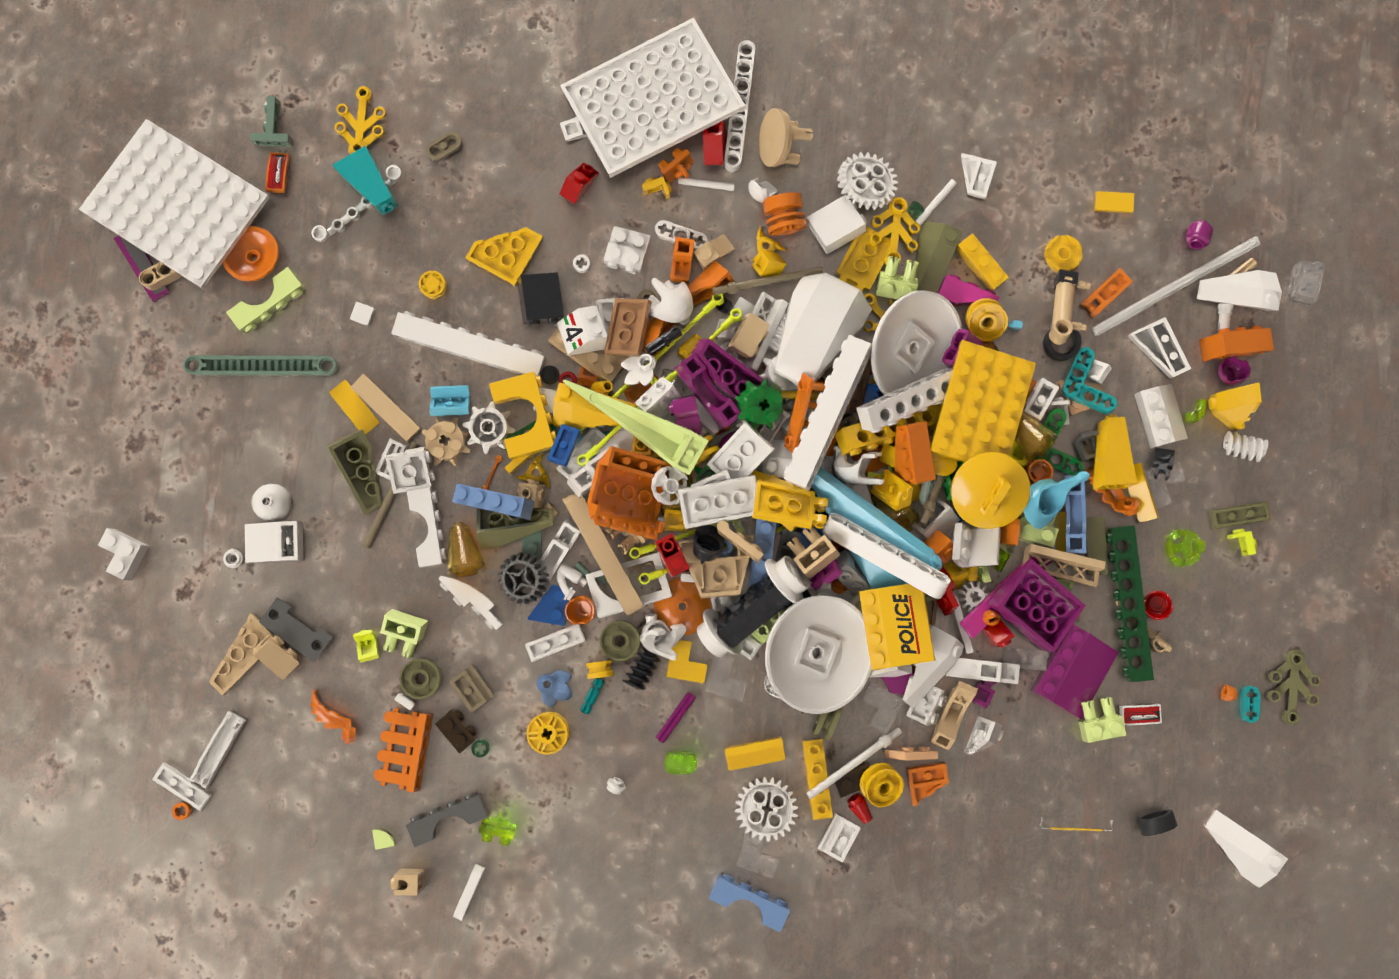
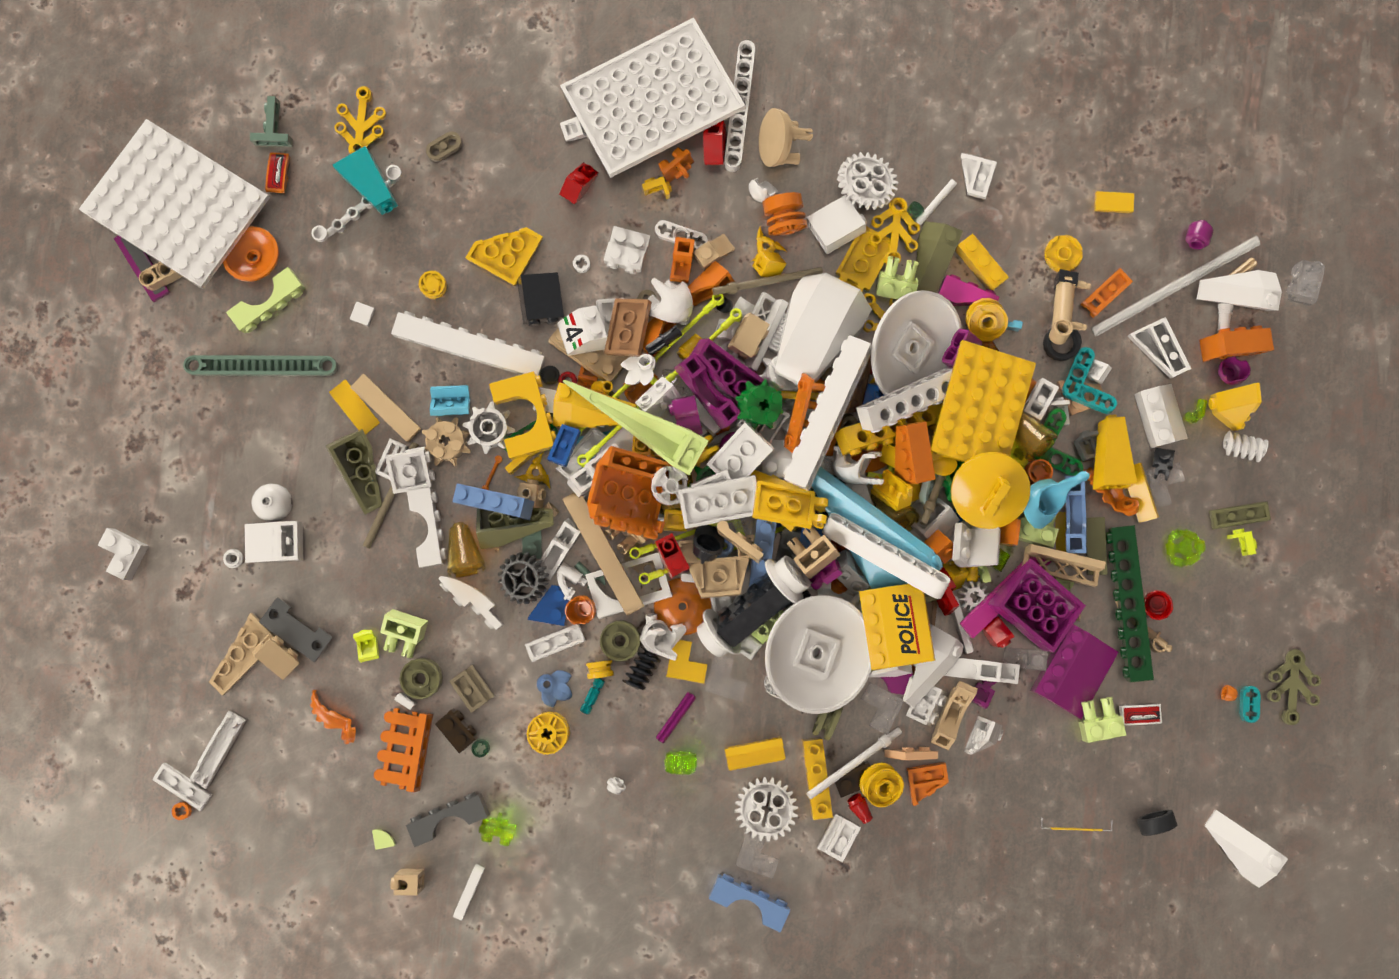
(706, 183): white bar -> none
(990, 614): orange hinge -> none

